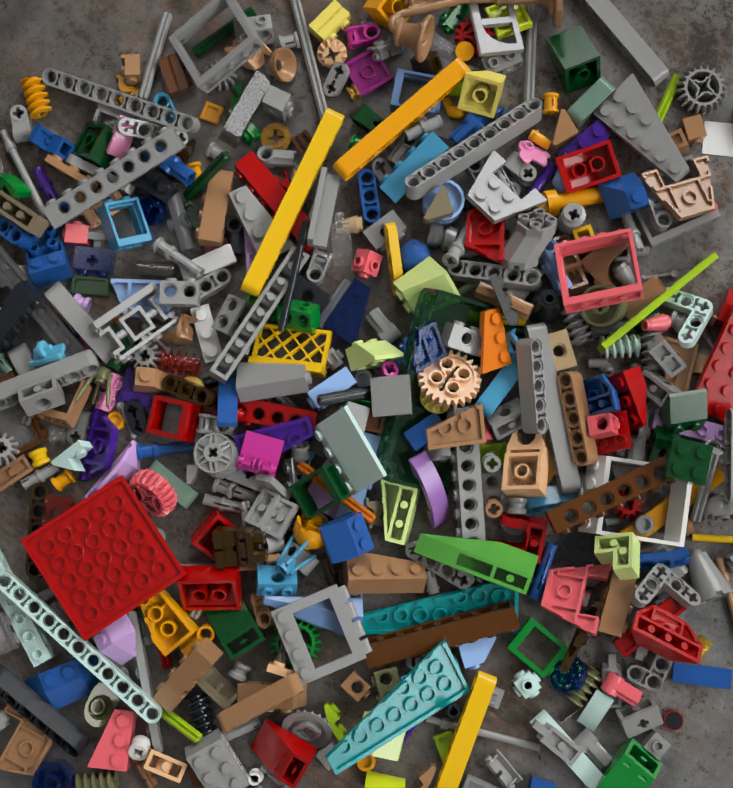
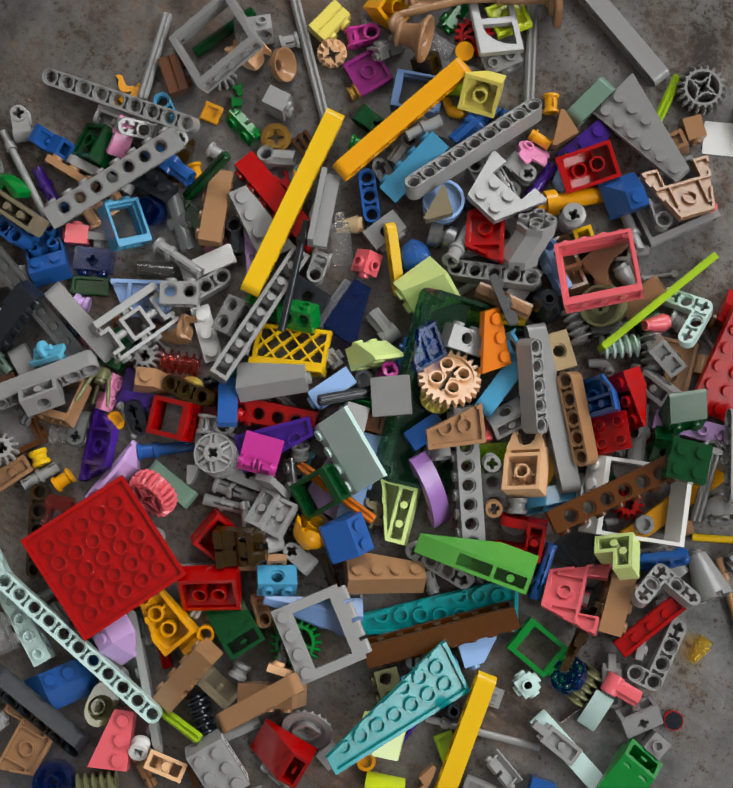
(35, 97): light orange piece -> none
(71, 457): light aqua slope -> none
(131, 68): medium nougat brick -> none
(246, 108): clear smoke beam -> none
(255, 771): white pin -> none
(286, 564): dark azure plant -> none
(332, 715): lime slope -> none
(336, 79): light grey beam -> none
(355, 677): medium nougat brick -> none
(574, 59): dark green slope -> none
(591, 746): light grey piece -> none
(595, 425): coral brick -> none
(666, 635): red wedge -> none
(701, 675): blue tile -> none

